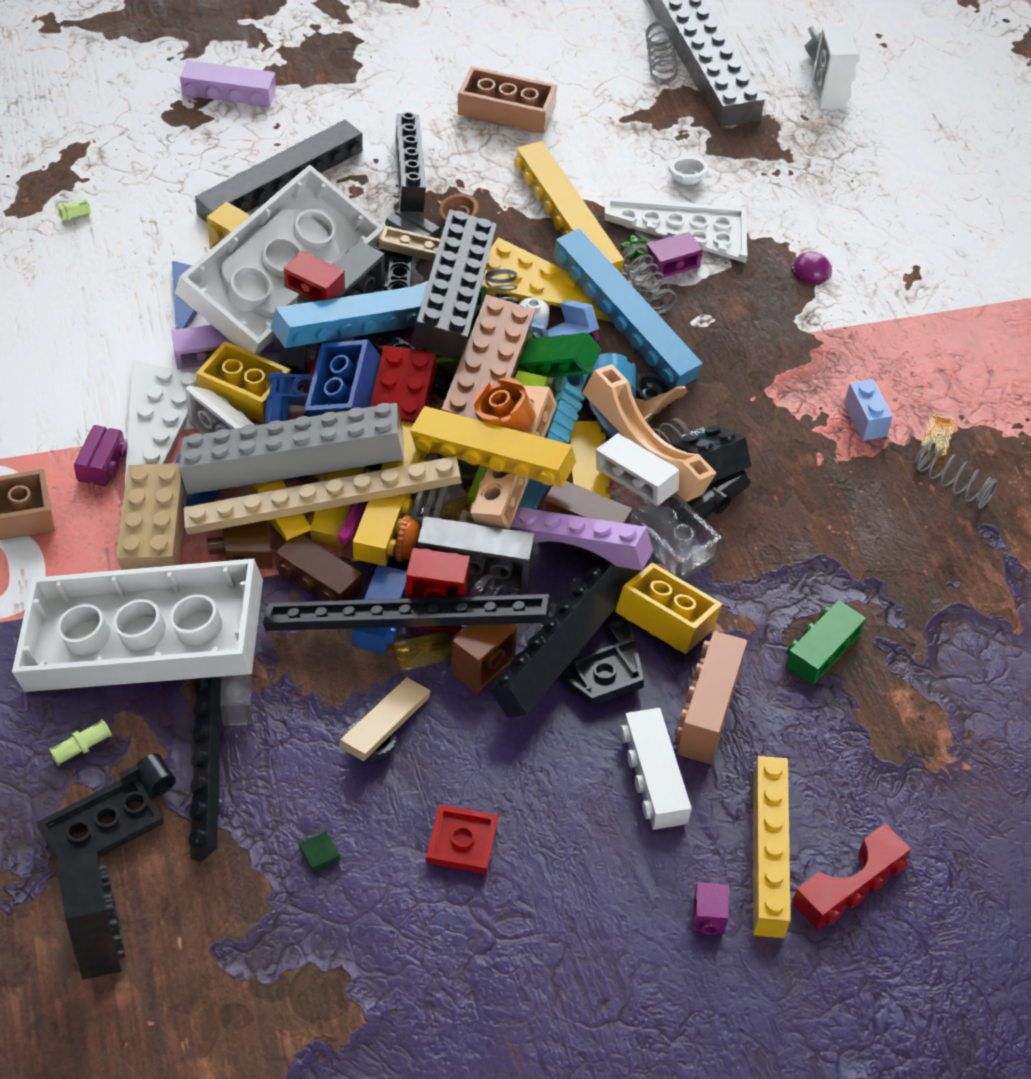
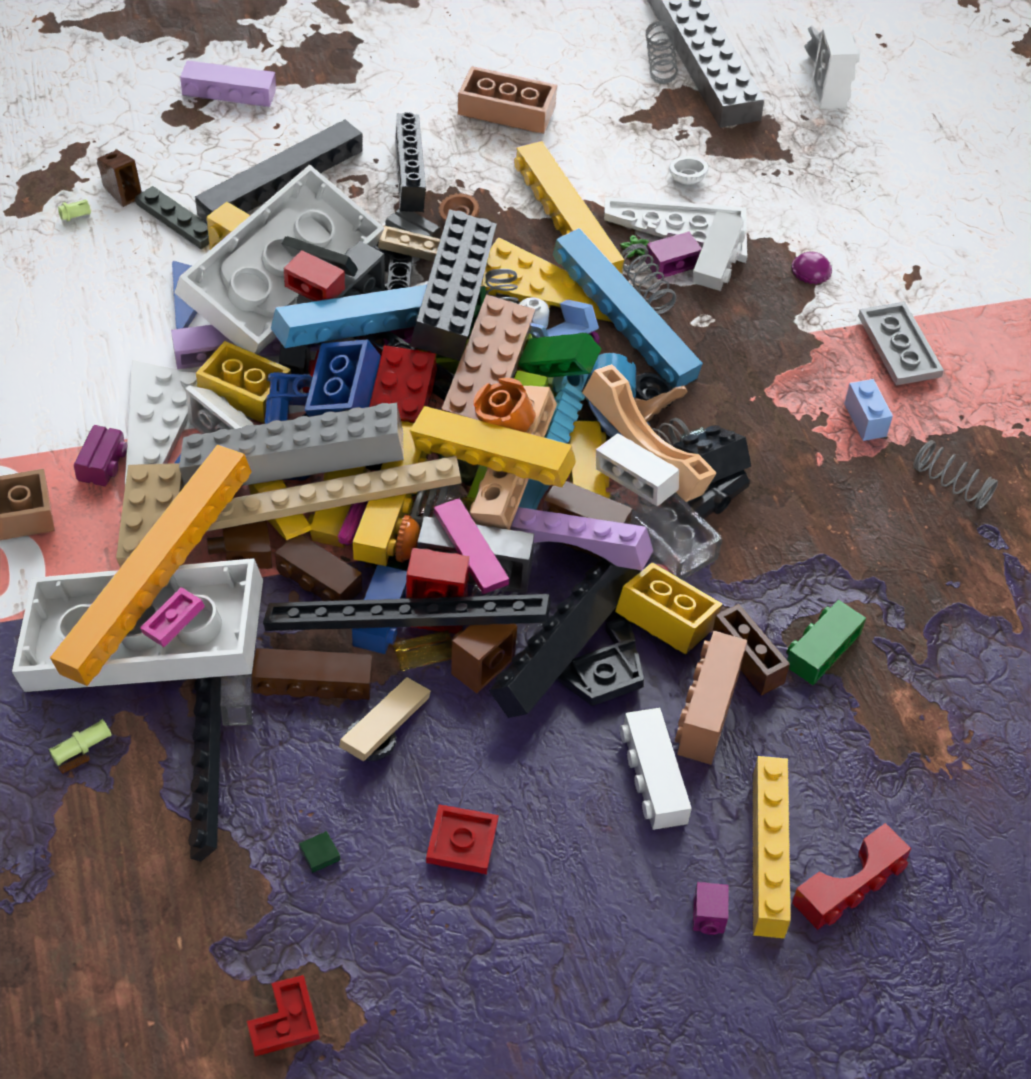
(75, 765): none -> dark orange leg
(91, 915): black brick -> none
(119, 170): none -> reddish brown torso
(140, 782): black hinge -> none
(150, 566): none -> light orange brick
(172, 617): none -> dark pink plate
(174, 216): none -> pearl dark grey plate
(291, 1025): none -> red plate
(312, 674): none -> reddish brown brick
(337, 259): none -> pearl dark grey tile
(470, 542): none -> tile
(719, 251): none -> white brick
(761, 660): none -> reddish brown brick
(900, 343): none -> light grey plate
(939, 430): clear yellow tile -> none

